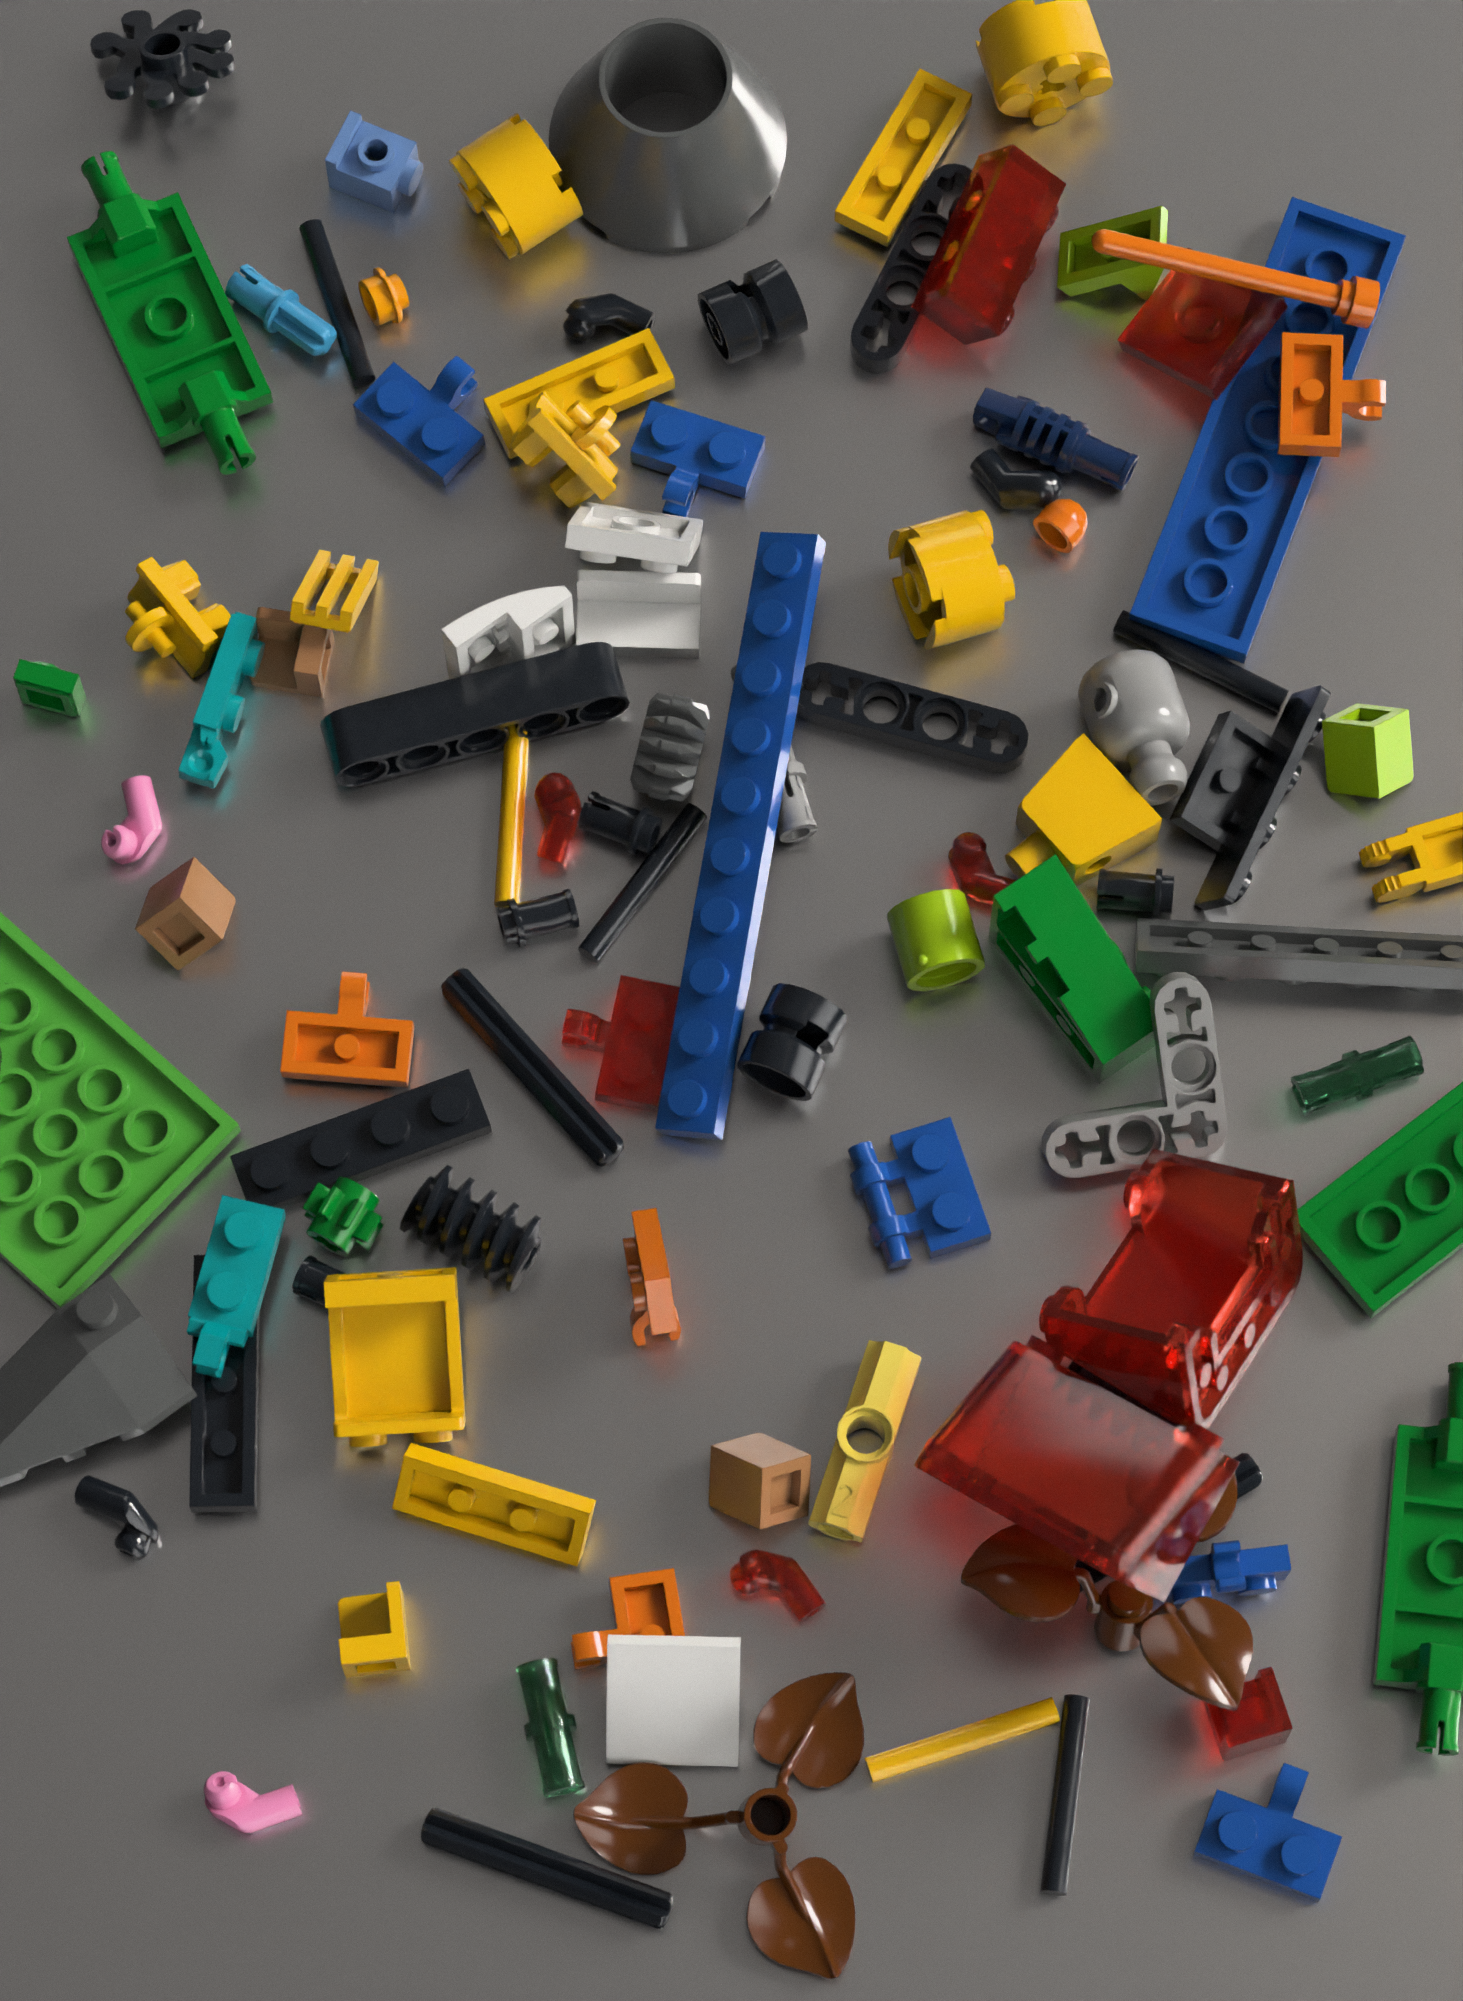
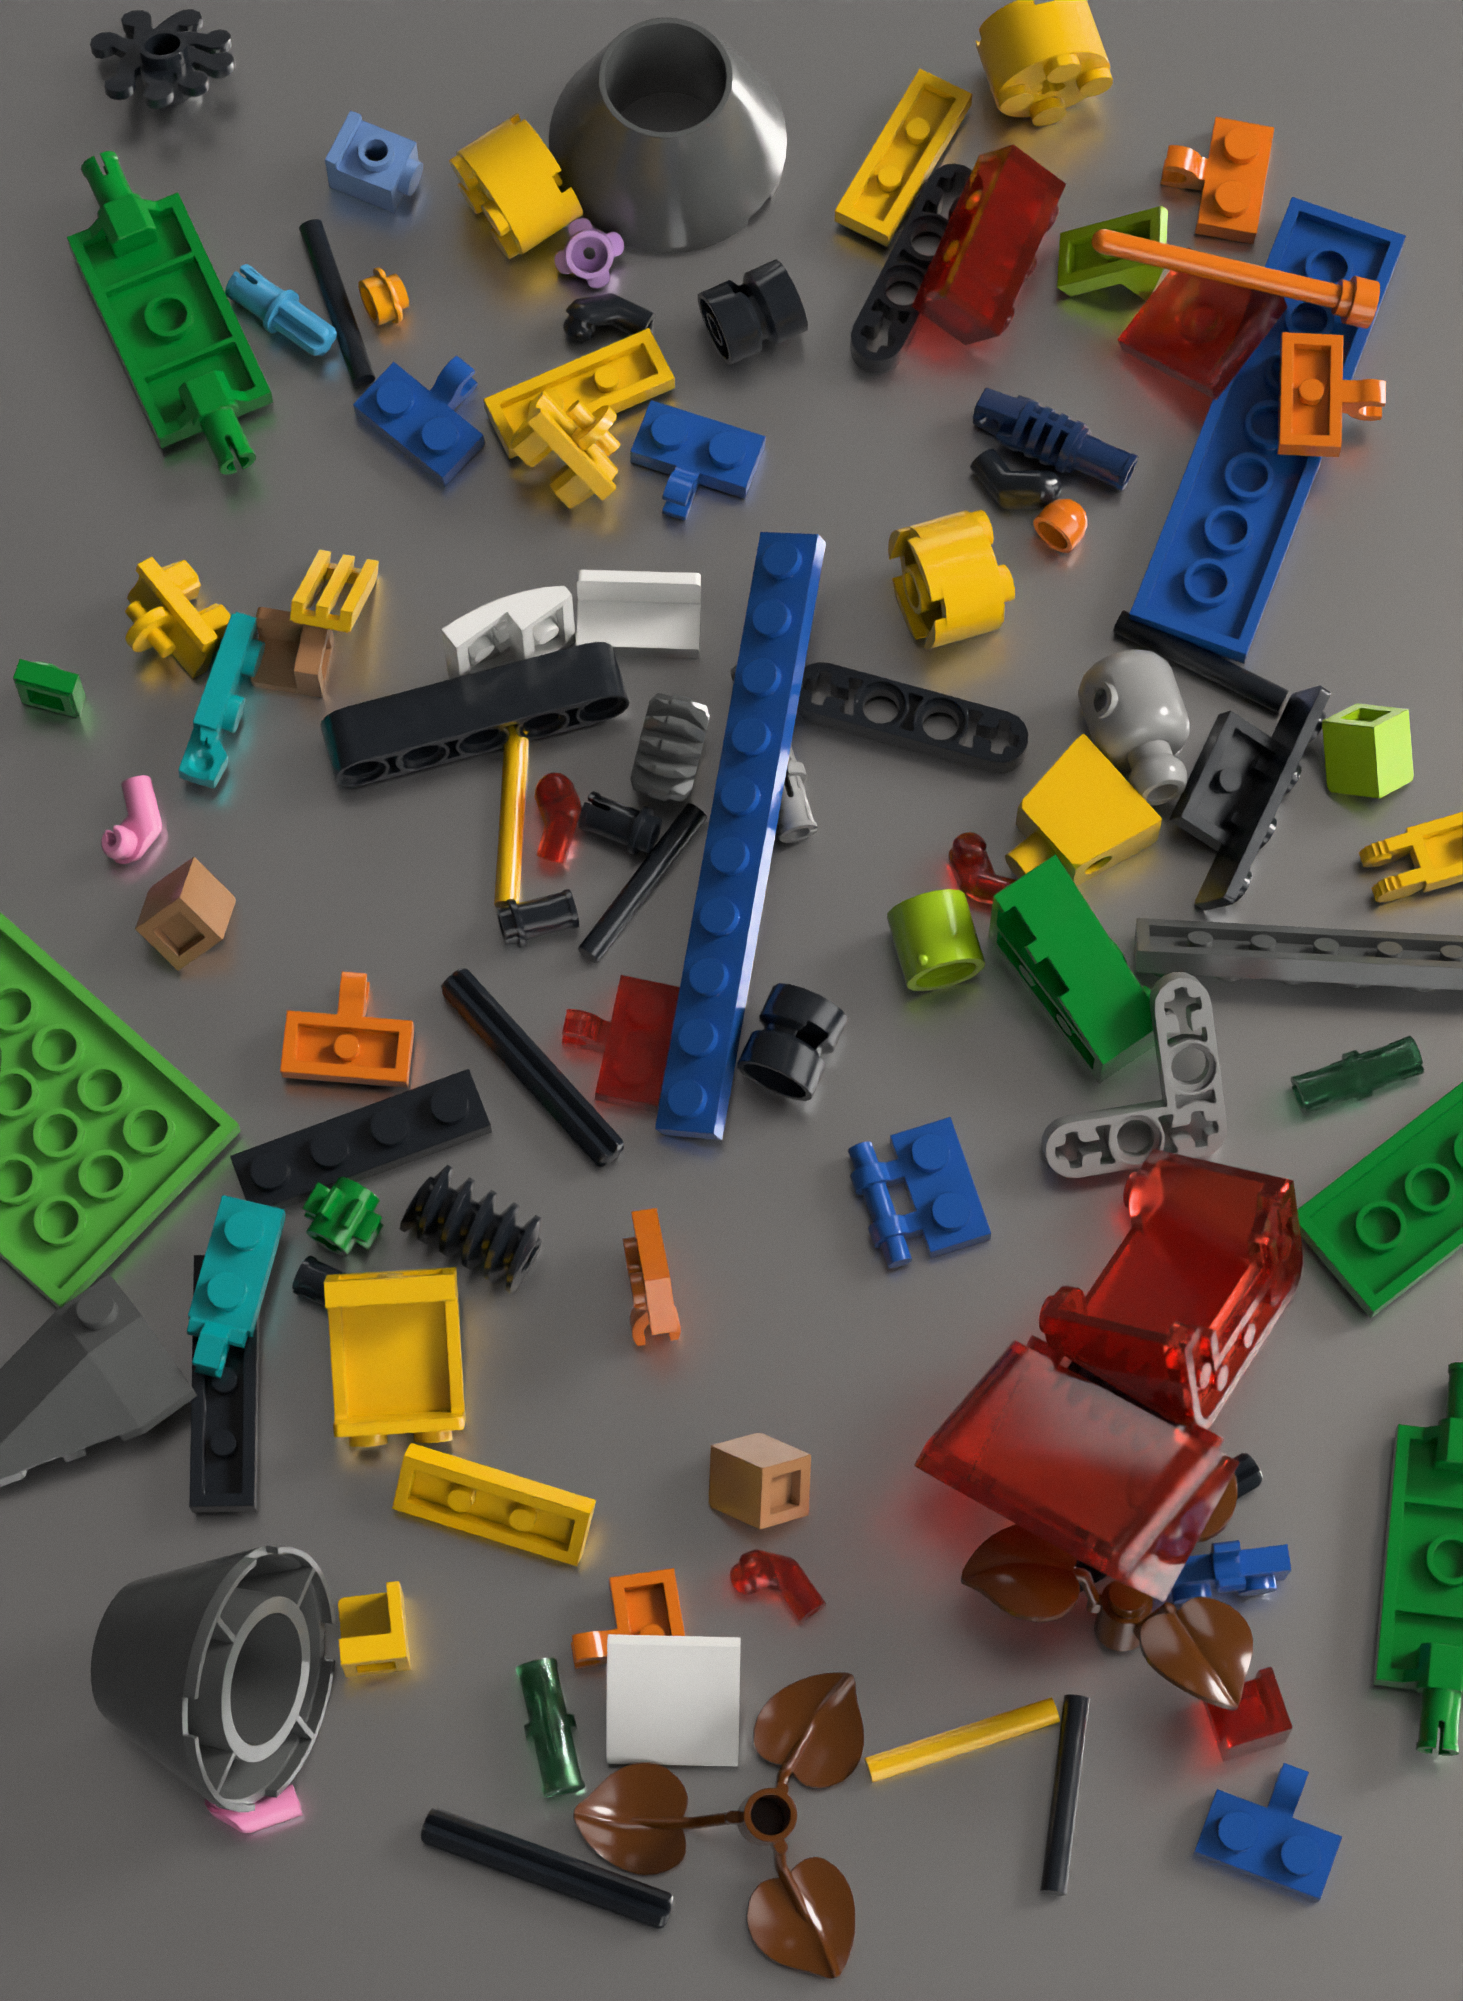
(125, 1509): black arm -> none
(221, 1670): none -> dark grey cone
(594, 269): none -> lavender plate
(652, 537): white plate -> none
(855, 1477): light yellow piece -> none
(1135, 891): black pin -> none
(1228, 178): none -> orange plate

